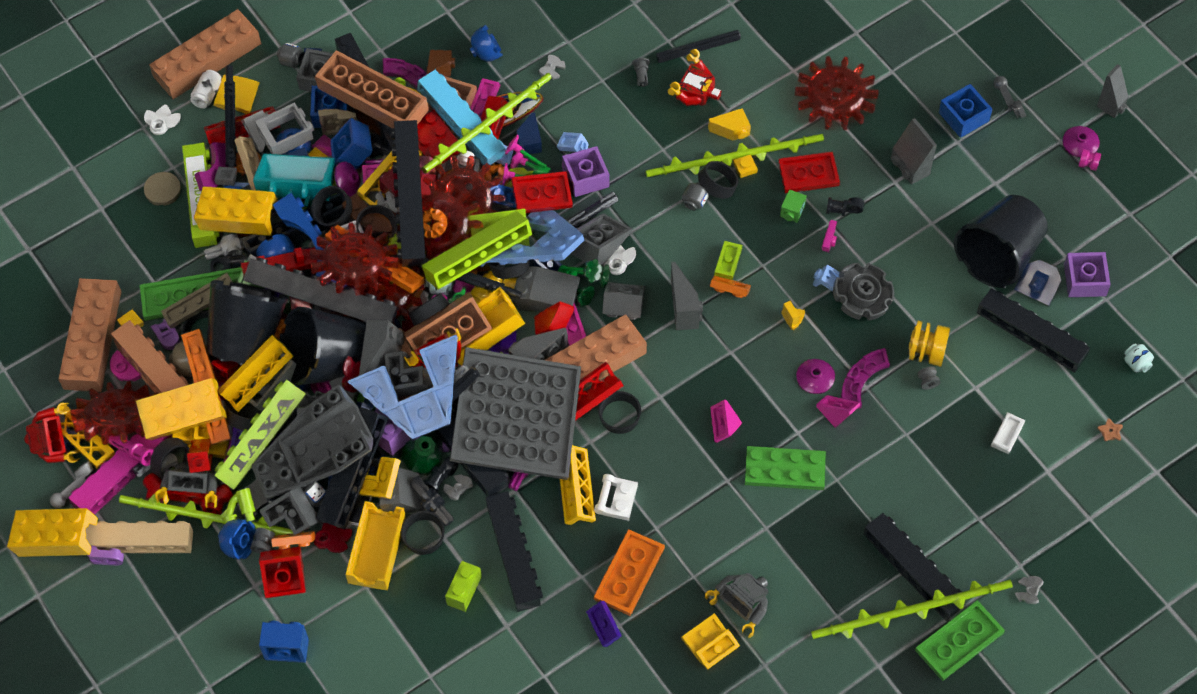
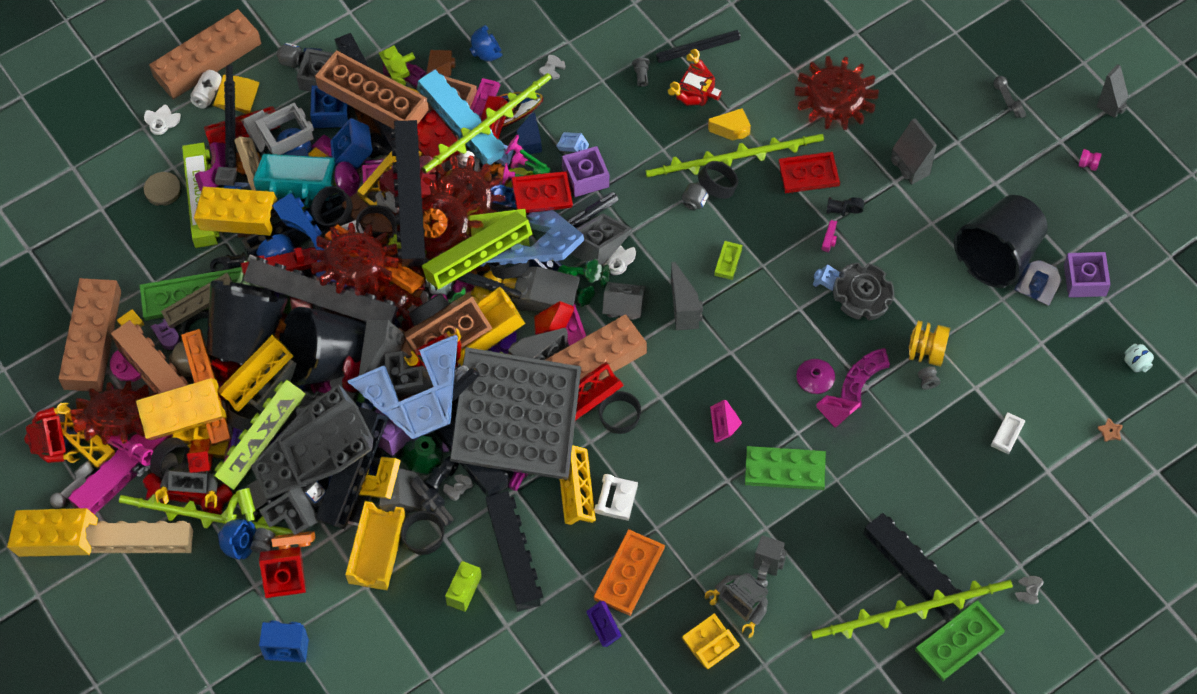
(106, 557): medium lavender plate -> none
(230, 245): light grey axle -> none
(333, 120): dark tan slope -> none
(334, 538): dark red plate -> none
(395, 62): none -> lime plate
(736, 288): orange plate -> none
(745, 166): yellow plate -> none
(769, 557): none -> dark grey brick
(792, 315): yellow tile -> none
(793, 206): bright green brick -> none
(965, 110): blue brick -> none
(1033, 330): black brick -> none
(1074, 144): magenta dish -> none

